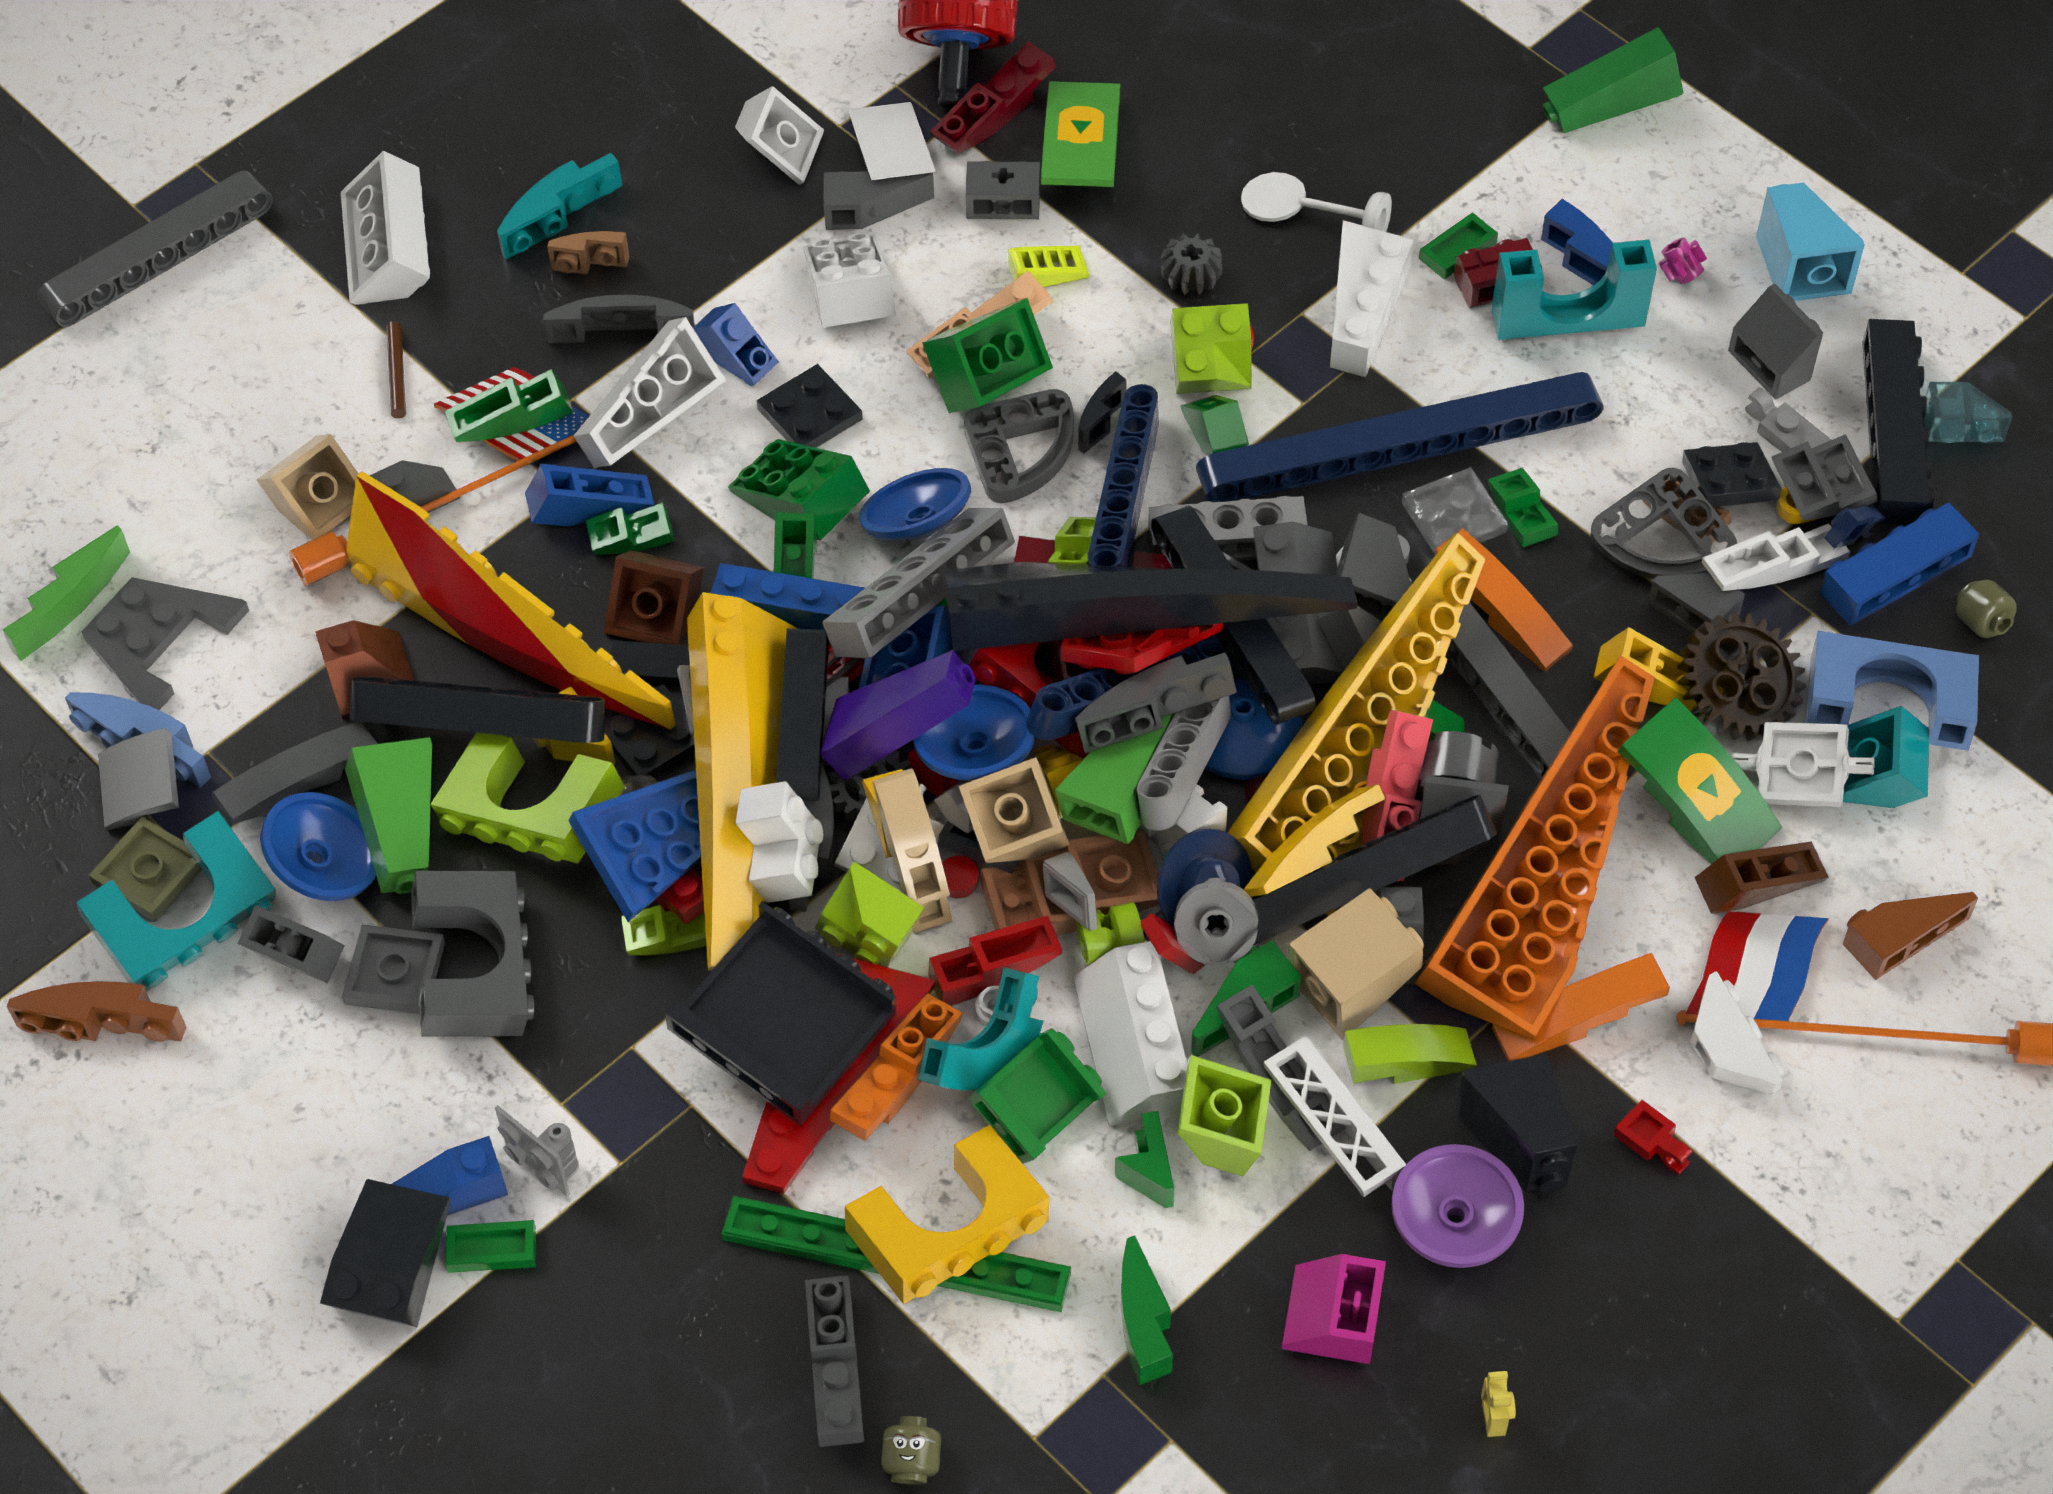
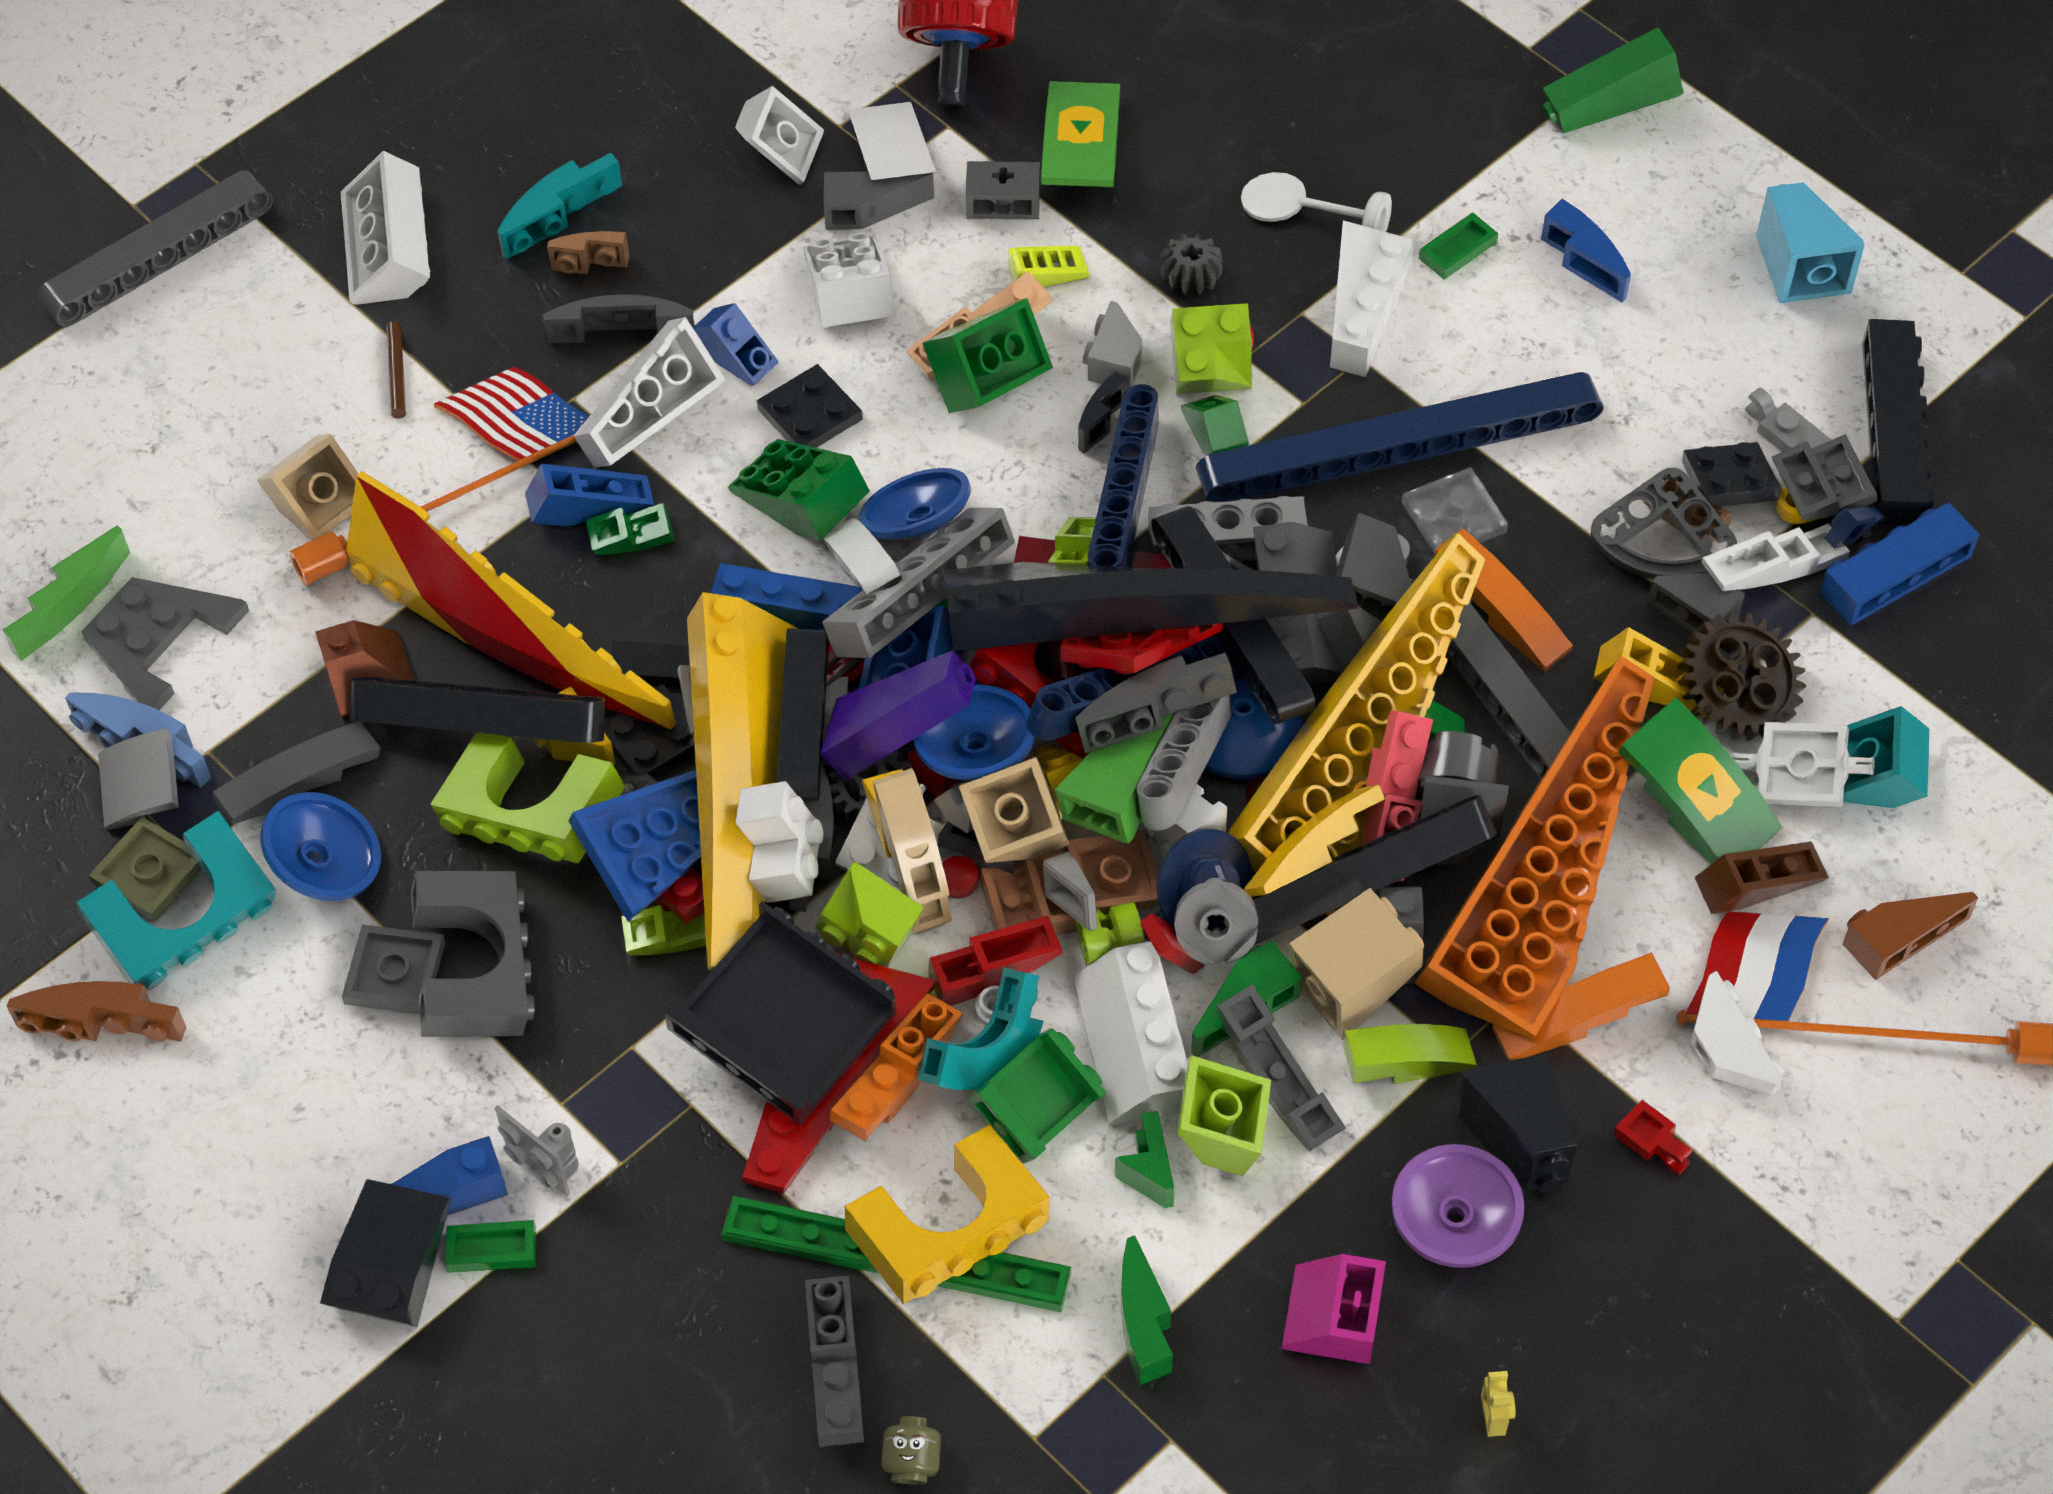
(291, 944): dark grey brick -> none
(394, 807): bright green slope -> none
(416, 481): dark grey slope -> none
(510, 409): green slope -> none
(652, 598): copper slope -> none
(795, 544): green slope -> none
(861, 555): none -> white slope
(993, 106): dark red slope -> none
(995, 437): dark grey beam -> none
(1114, 348): none -> light grey slope
(1359, 1126): white fence -> none
(1477, 270): dark red brick -> none
(1521, 507): green slope -> none
(1614, 302): teal arch -> none
(1682, 260): dark pink gear -> none
(1776, 342): dark grey slope -> none
(1940, 677): medium blue arch -> none
(1964, 414): clear light blue slope -> none
(1986, 608): olive head -> none

